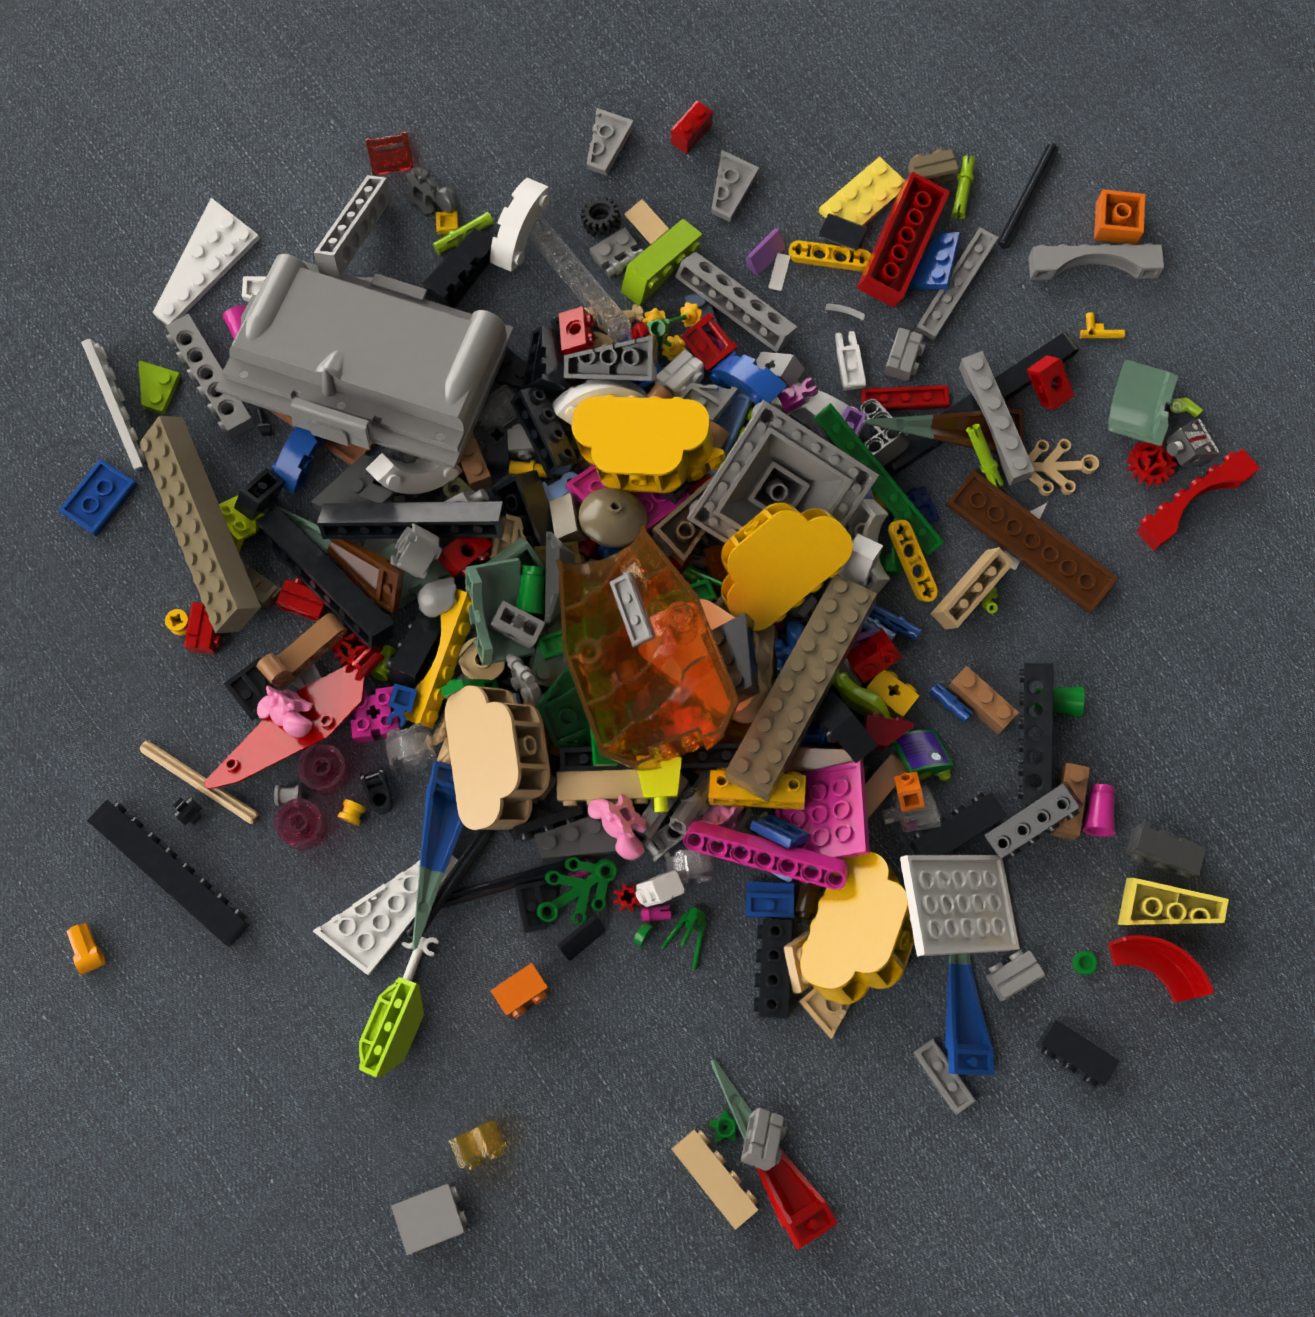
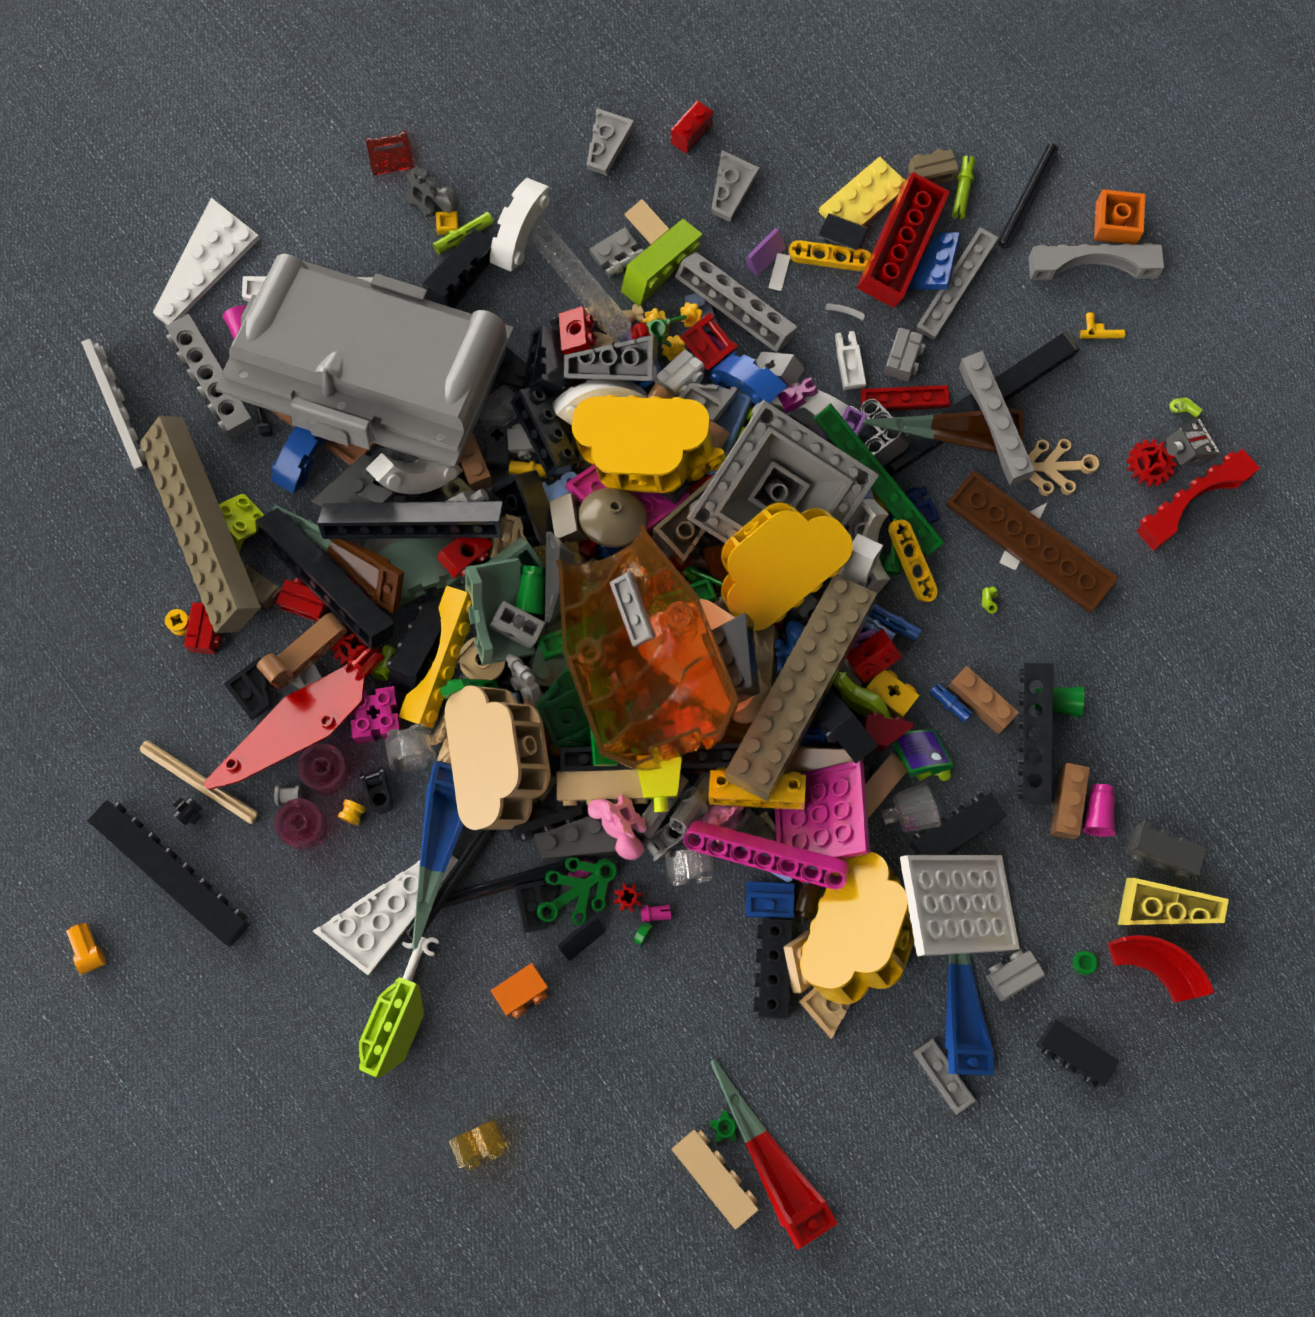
(98, 497): blue tile -> none
(157, 386): lime wing -> none
(259, 494): black brick -> none
(284, 711): bright pink animal -> none
(352, 226): light grey brick -> none
(402, 701): blue plate -> none
(416, 551): light grey brick -> none
(430, 1218): light grey brick -> none
(437, 596): light grey hair -> none
(598, 207): black tyre -> none
(659, 889): white brick -> none
(694, 920): green plant -> none
(763, 1139): light grey brick -> none
(779, 831): blue plate -> none
(909, 791): orange brick -> none
(972, 588): tan brick -> none
(984, 455): lime pin -> none
(1033, 820): brick -> none
(1050, 382): red brick -> none
(1141, 402): sand green panel -> none

